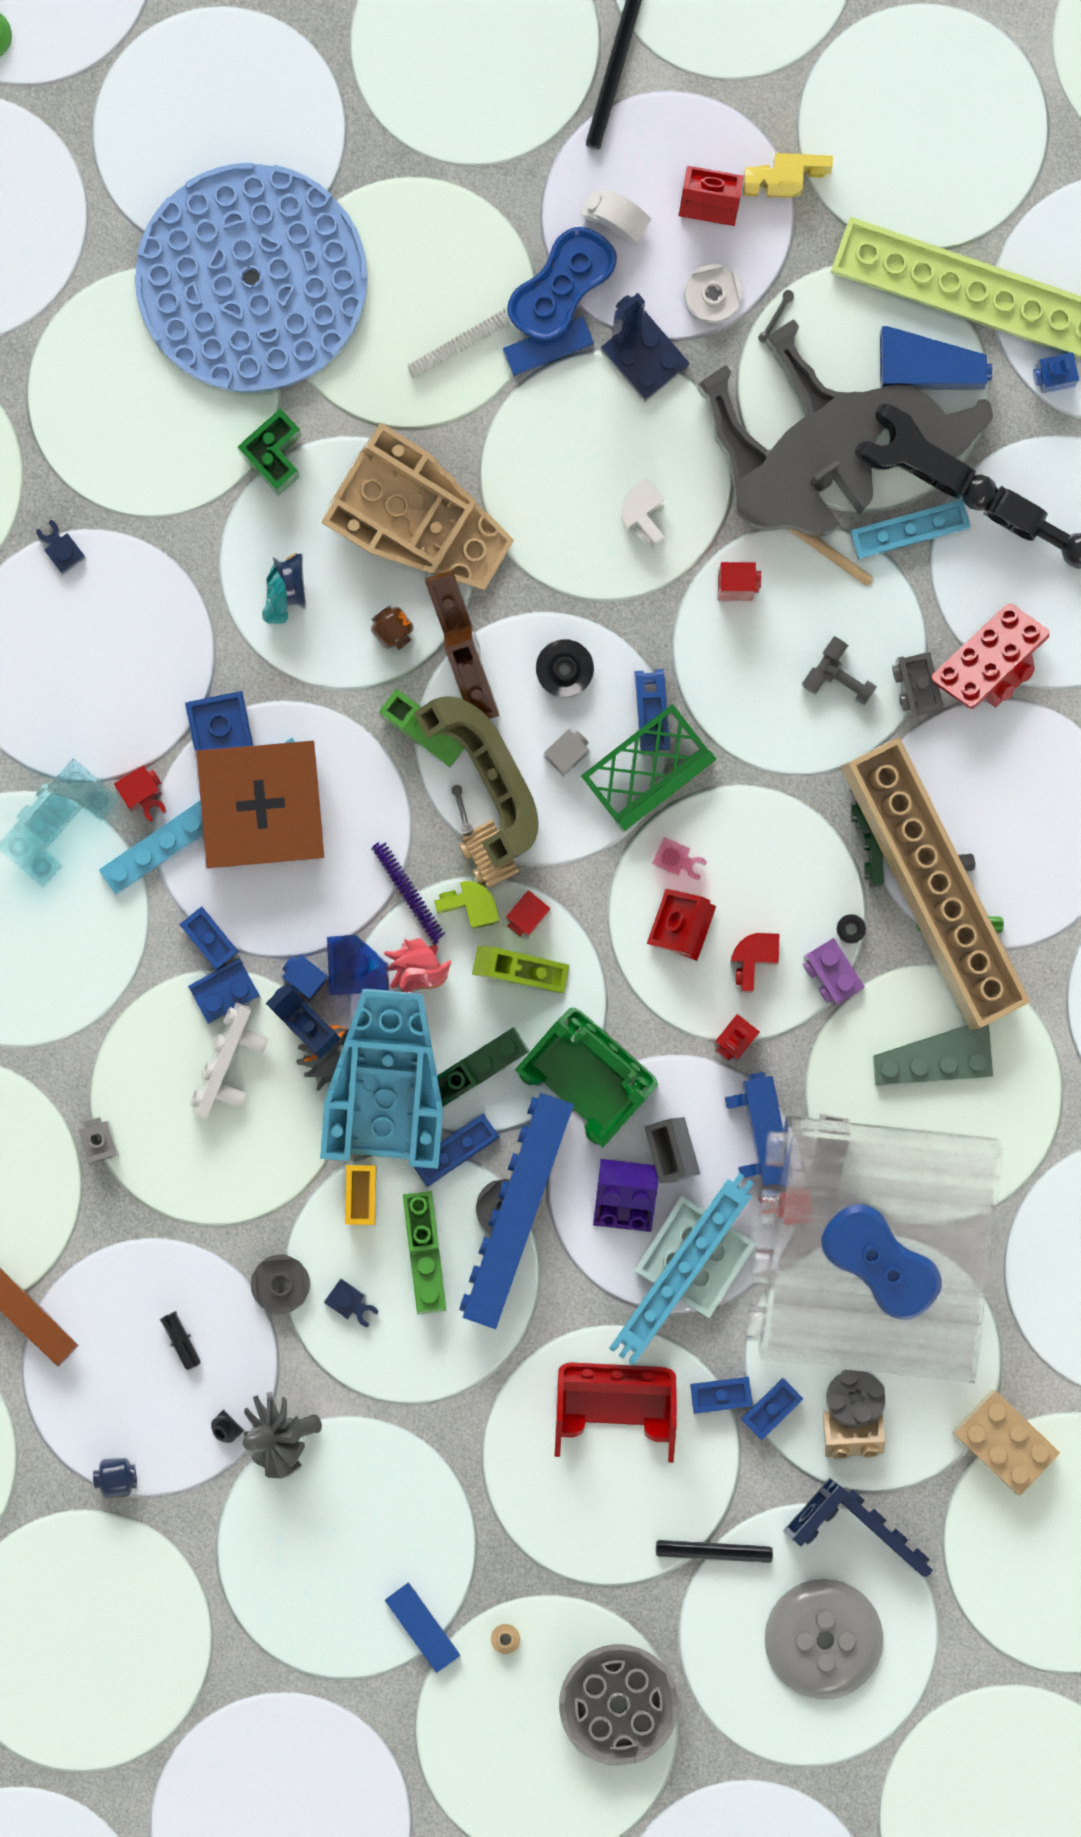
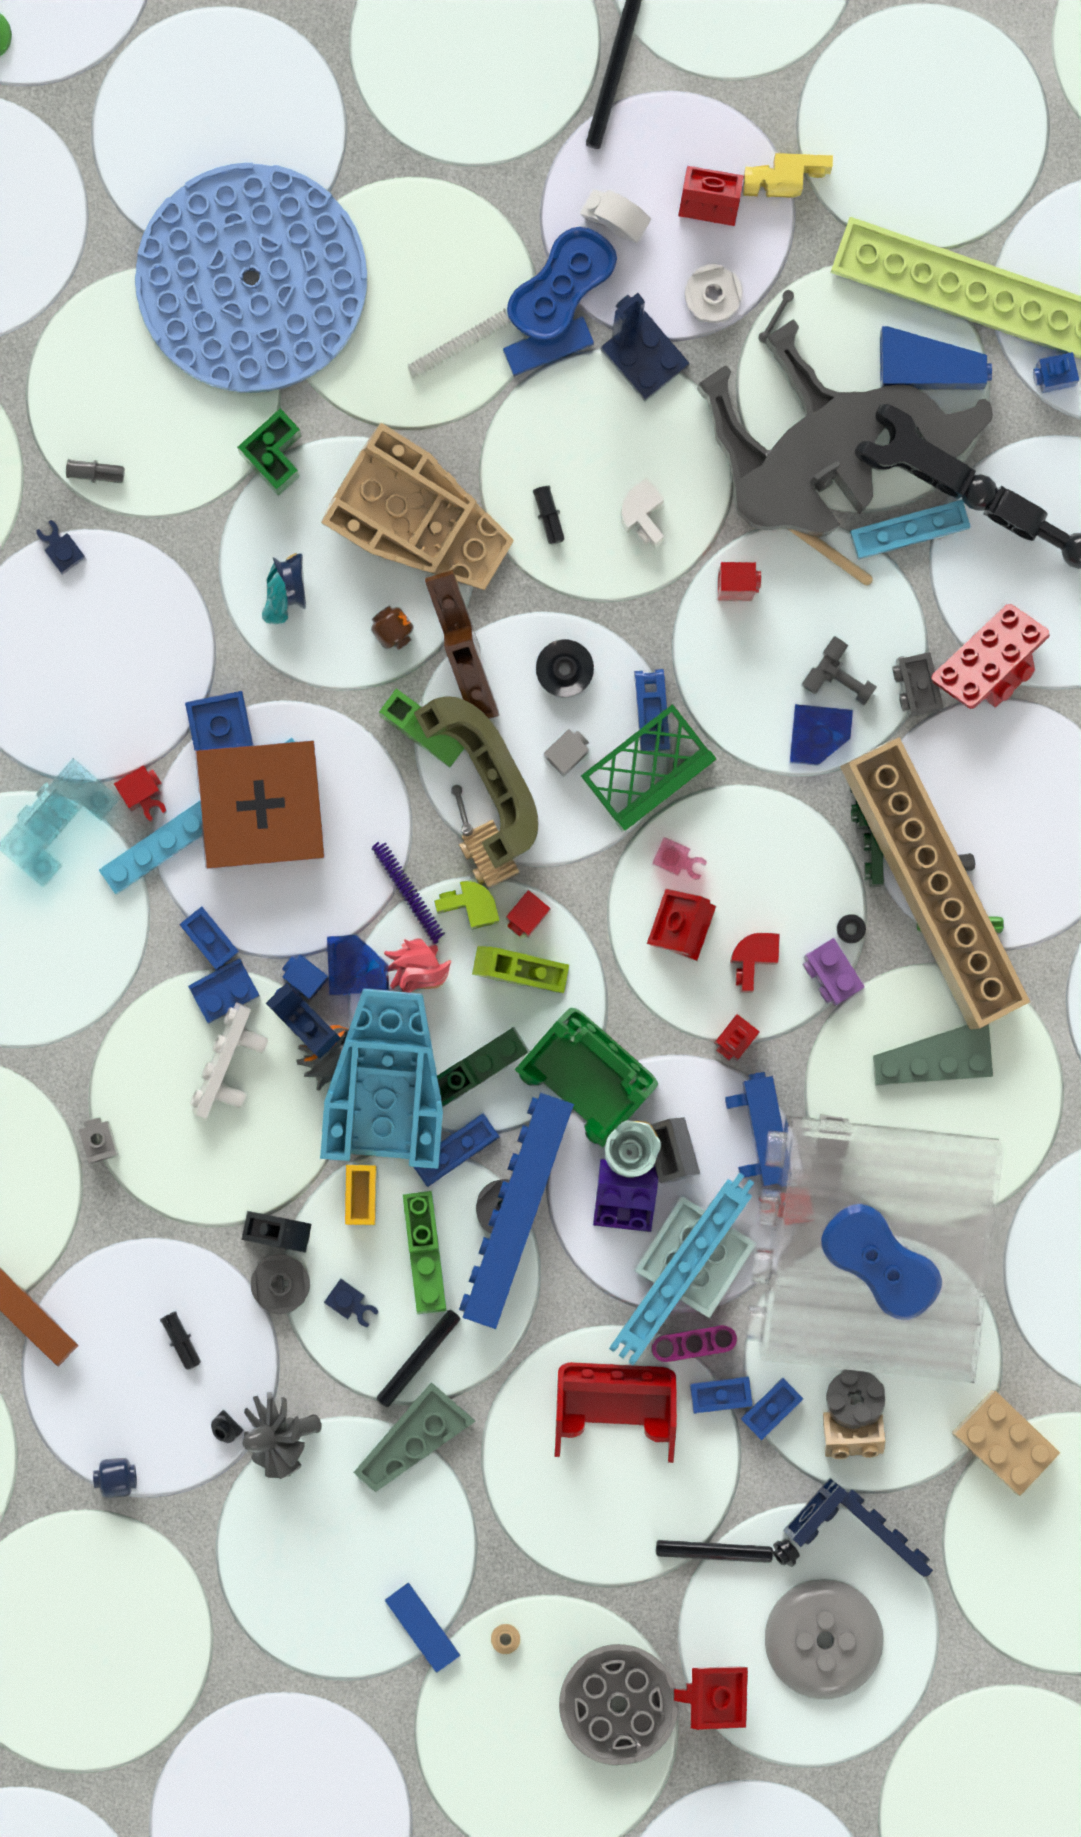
(94, 471): none -> dark grey axle
(276, 1231): none -> black slope
(418, 1358): none -> black axle
(419, 1431): none -> sand green wing
(548, 514): none -> black axle
(640, 1140): none -> light aqua helmet
(708, 1343): none -> magenta beam
(716, 1697): none -> red bracket
(785, 1552): none -> black plate
(818, 733): none -> clear blue plate

